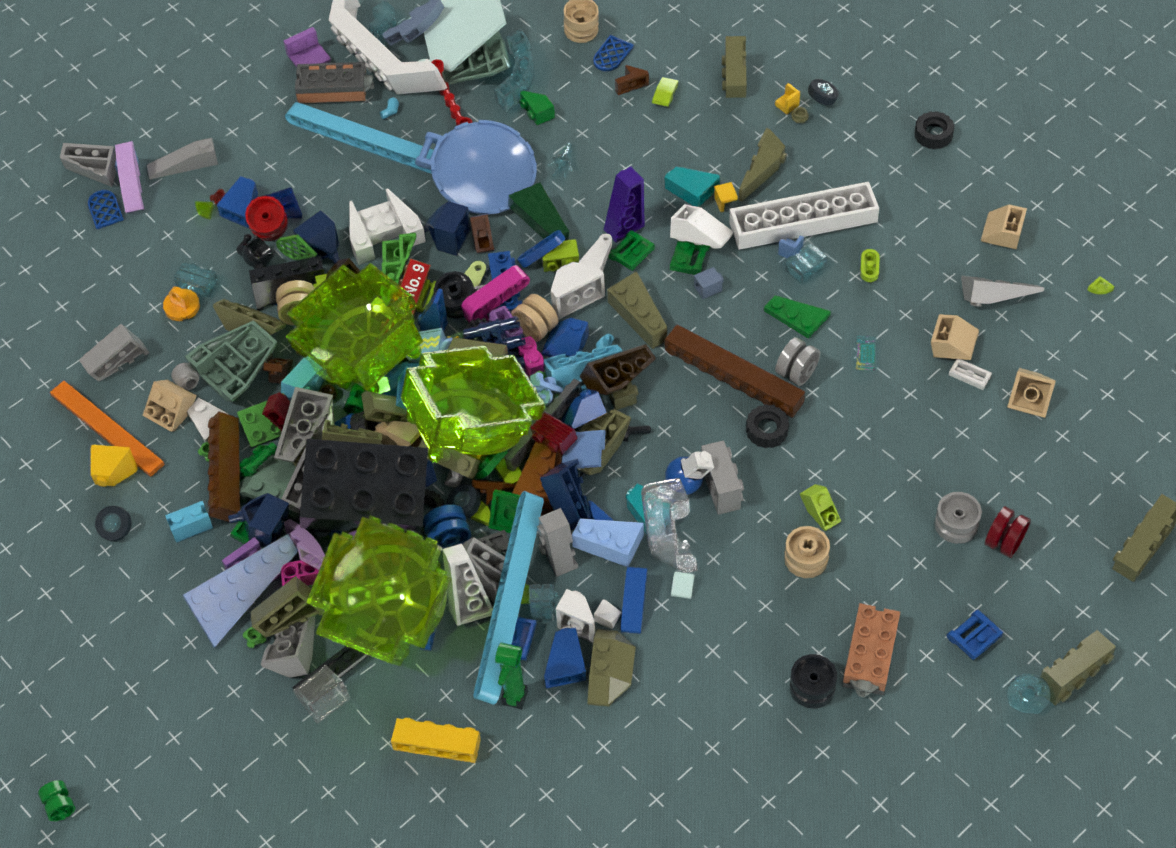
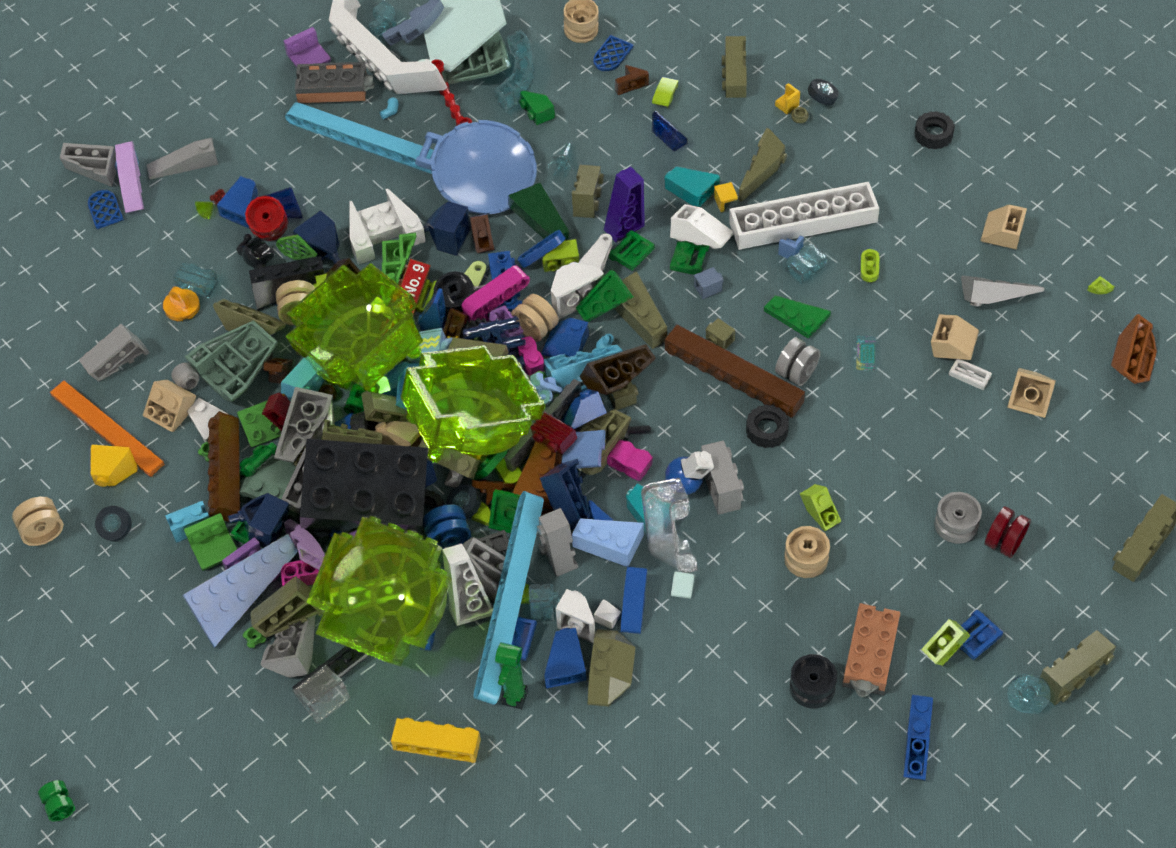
(37, 521): none -> tan wheel
(210, 541): none -> bright green bracket
(455, 323): none -> reddish brown slope
(587, 191): none -> olive wedge
(604, 297): none -> green wing
(630, 460): none -> dark pink brick
(667, 132): none -> clear blue tile
(720, 333): none -> olive brick
(918, 737): none -> blue slope
(945, 642): none -> lime brick
(1135, 351): none -> dark orange wedge

